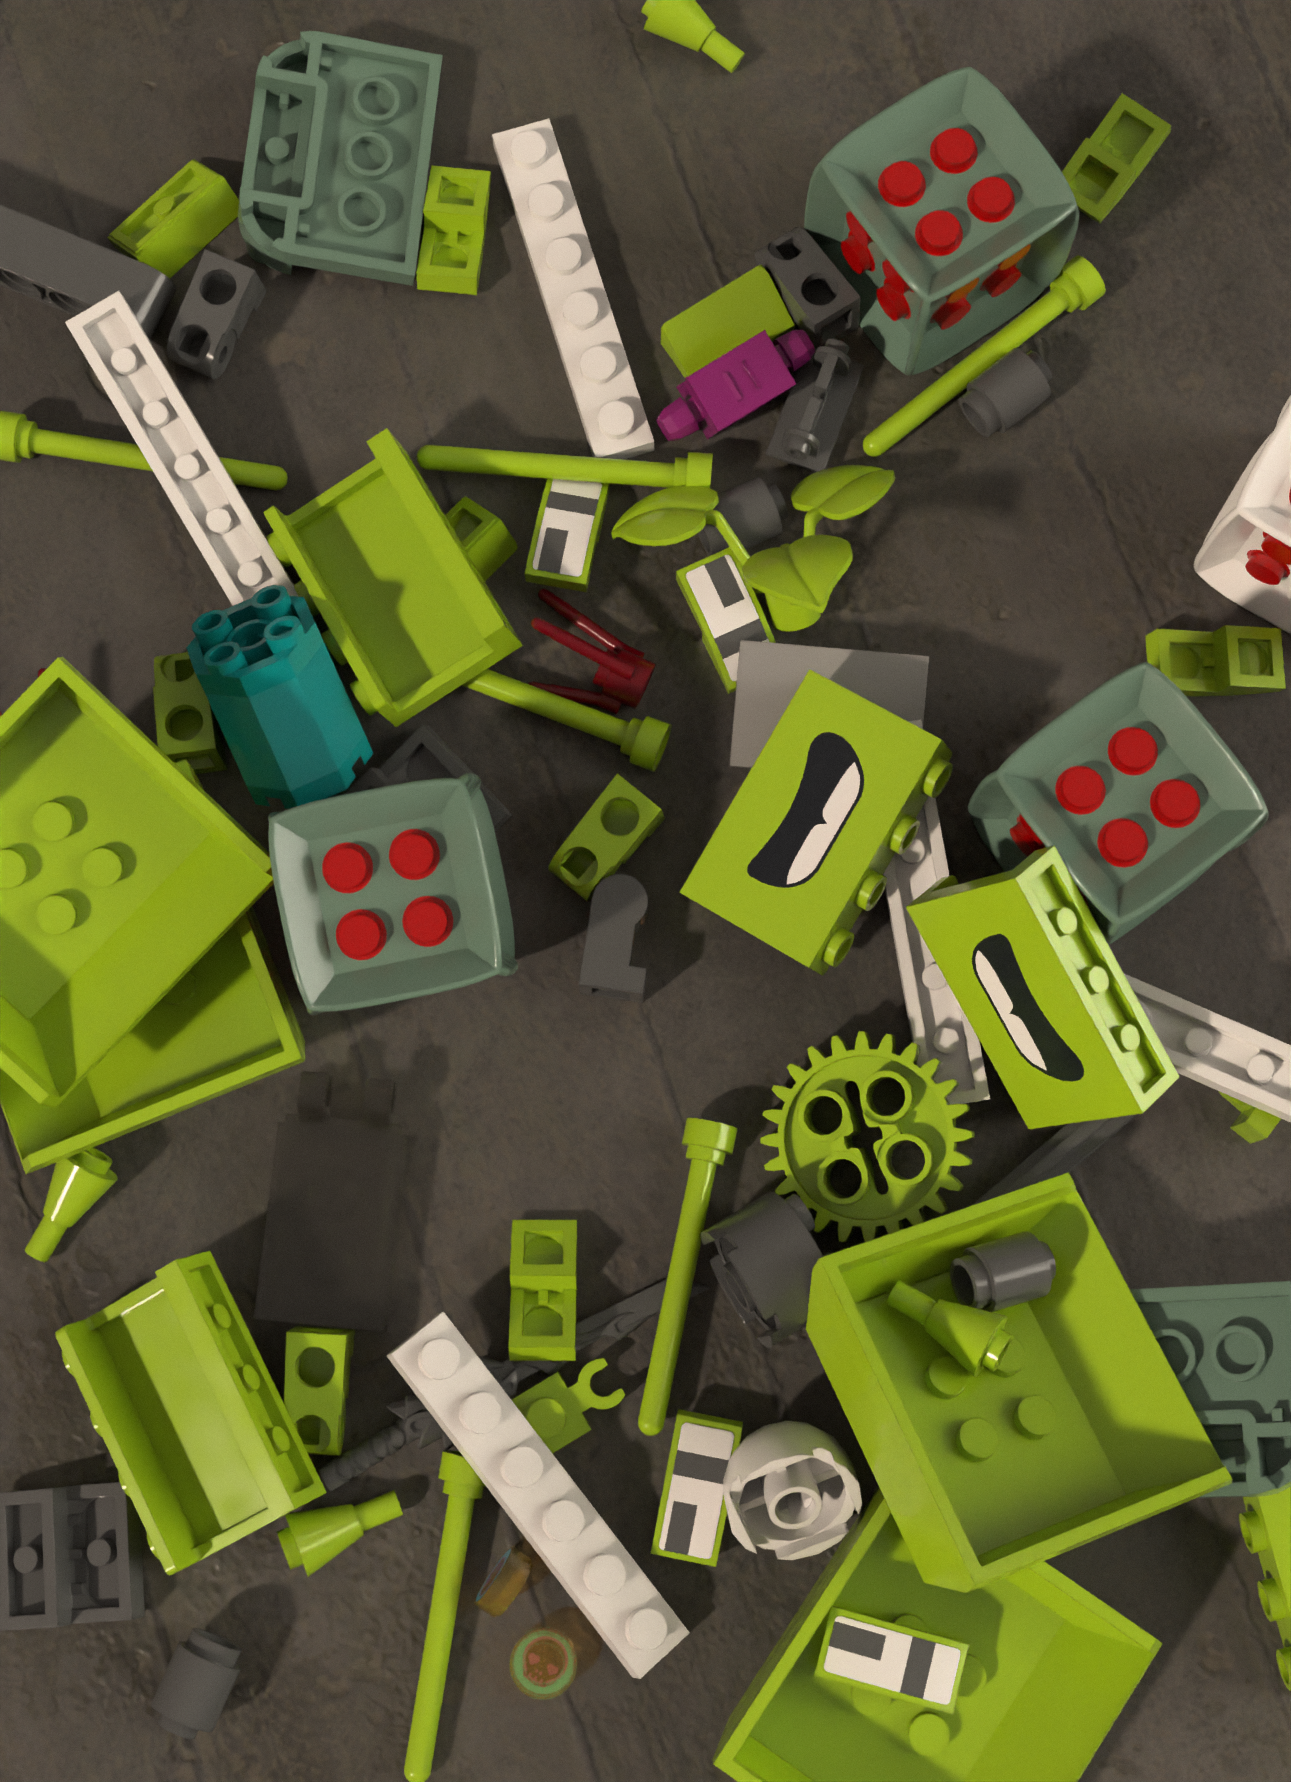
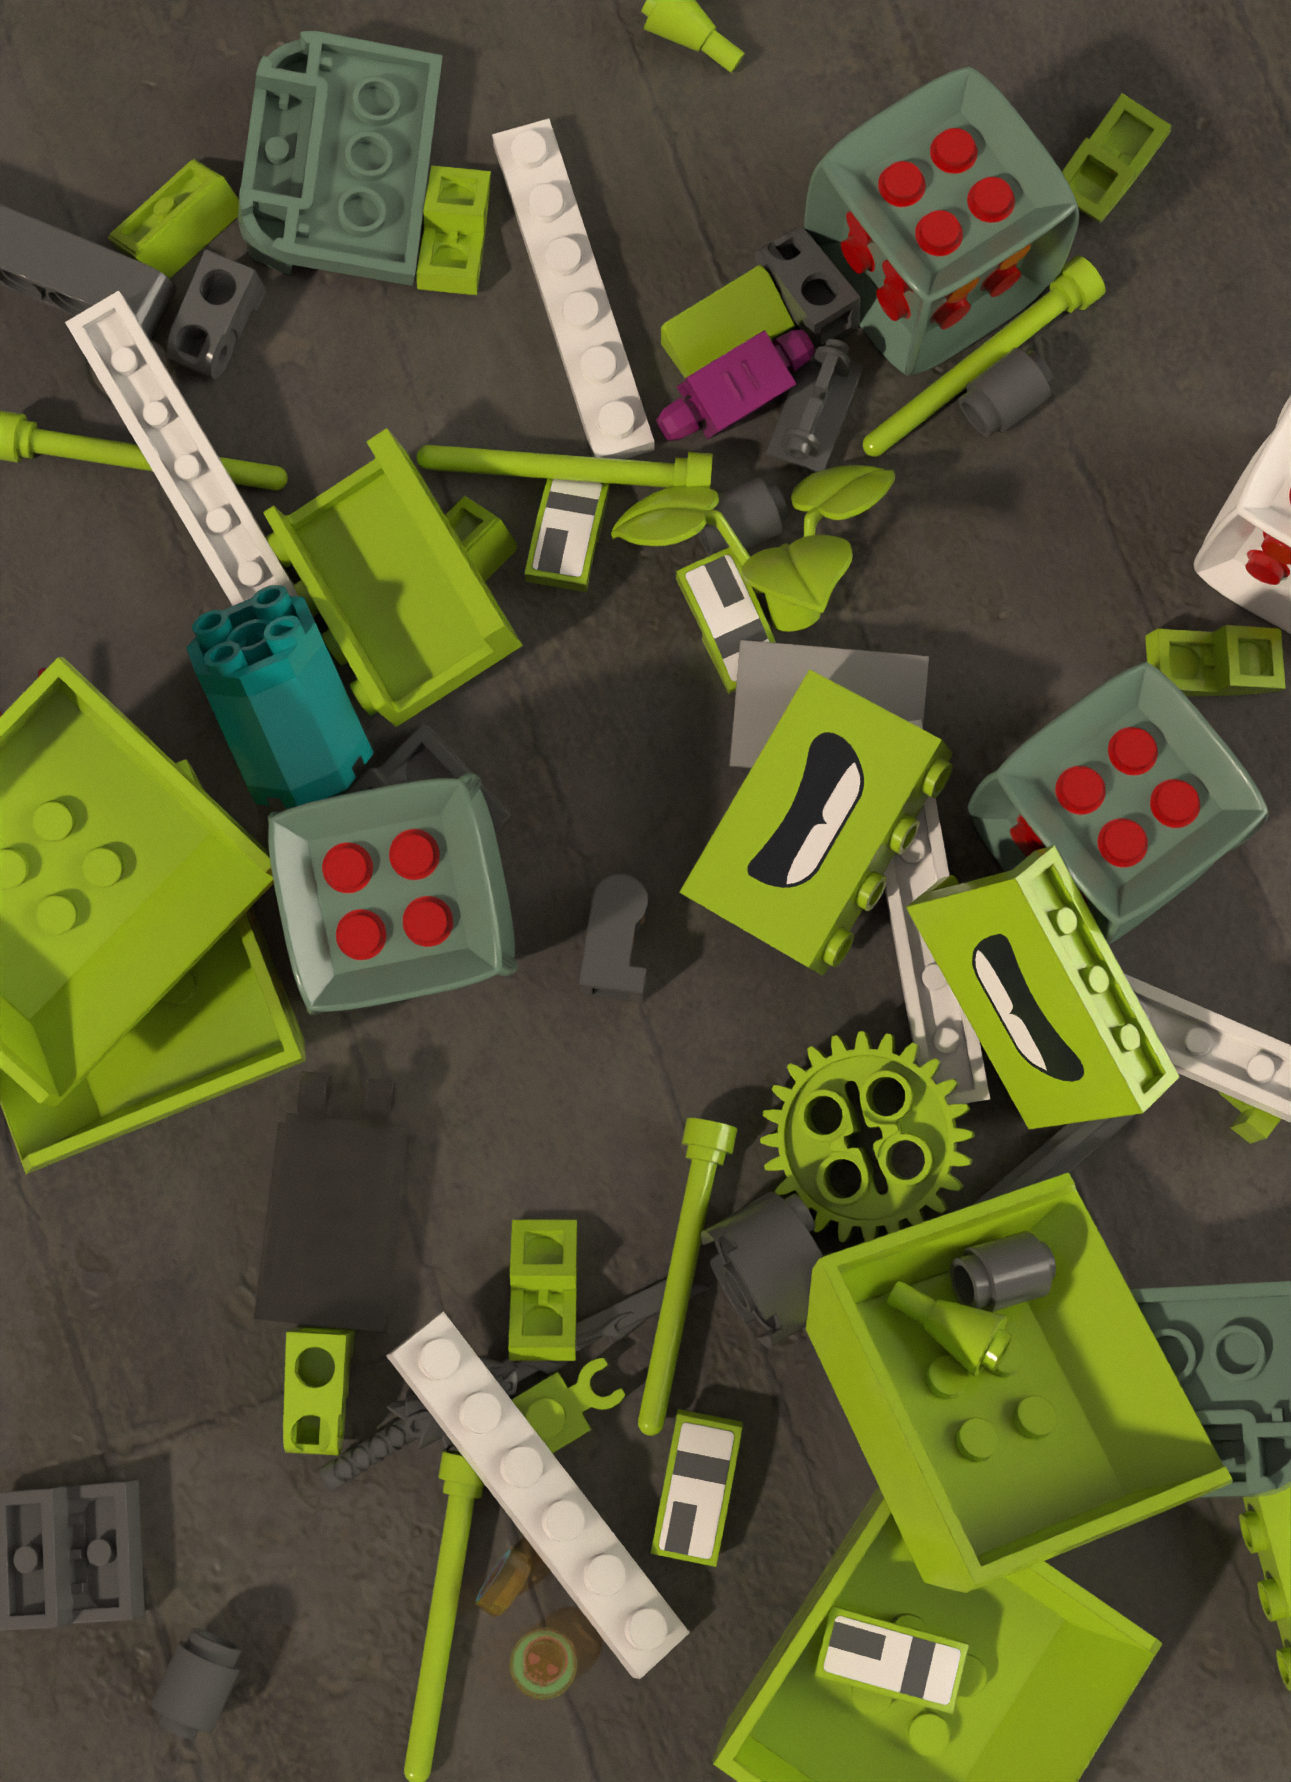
(73, 1190): lime cone -> none
(184, 716): lime leg -> none
(189, 1413): lime panel -> none
(323, 1533): lime cone -> none
(605, 837): lime leg -> none
(622, 668): dark red plant -> none
(639, 739): lime piece -> none
(790, 1490): white cylinder -> none

